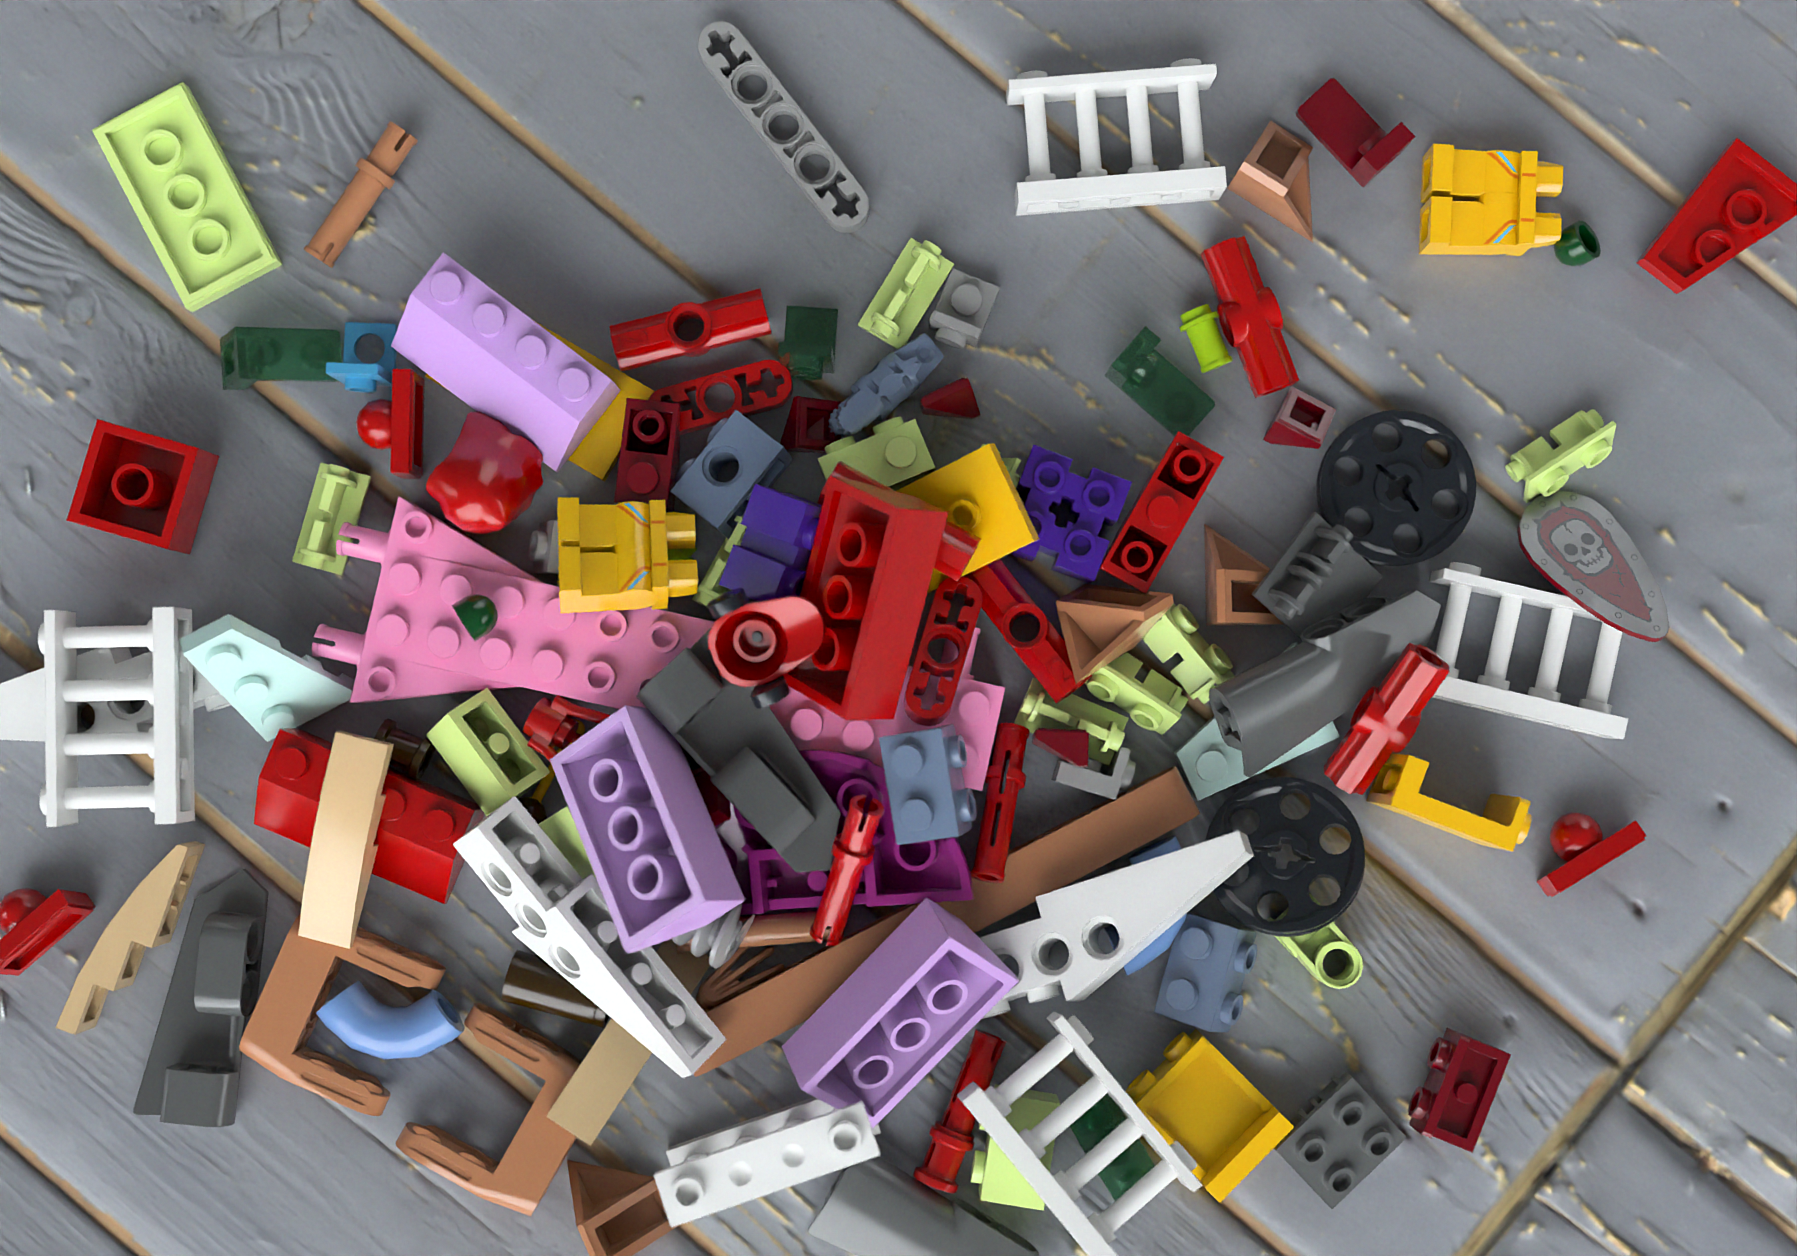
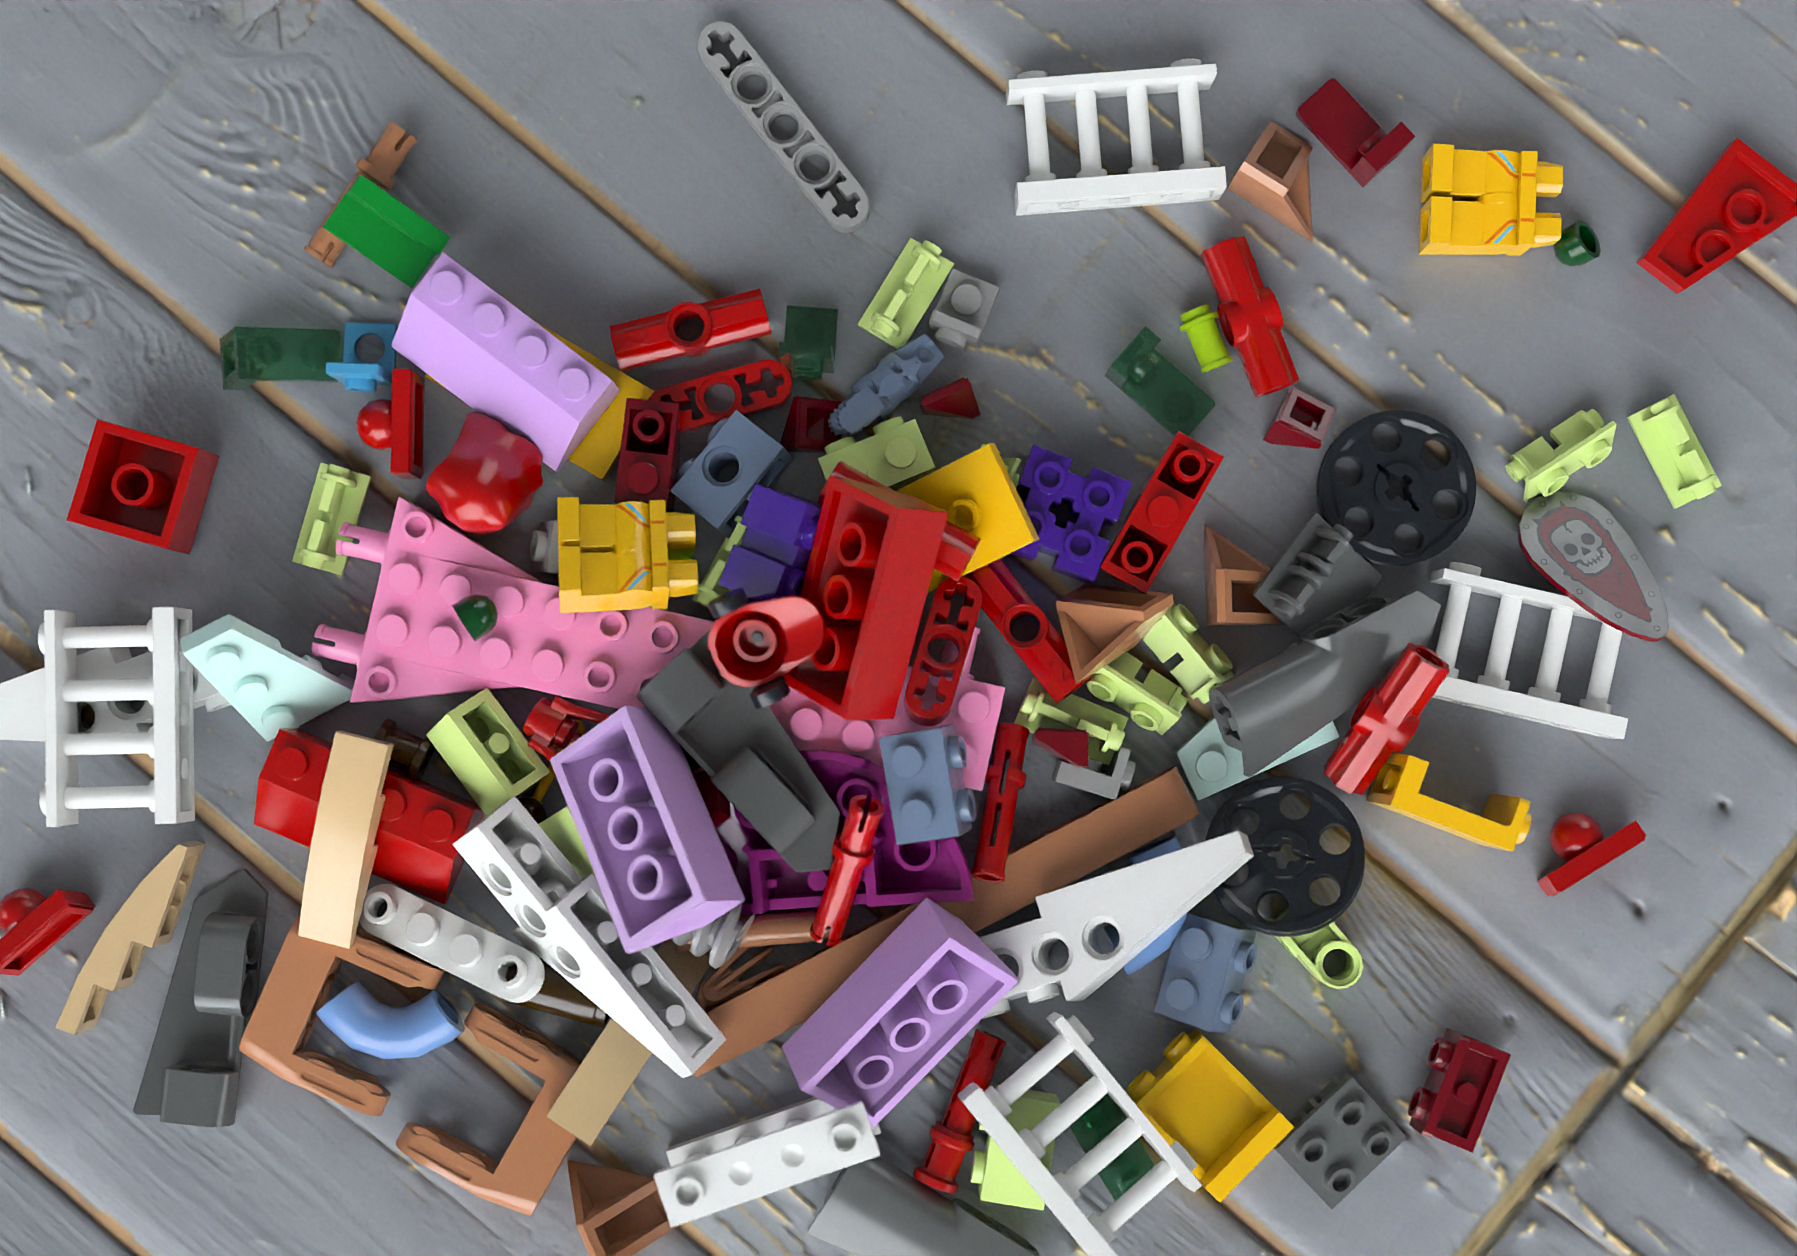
(187, 197): yellowish green tile -> none
(385, 231): none -> green panel
(452, 943): none -> white plate
(1674, 451): none -> yellowish green hinge

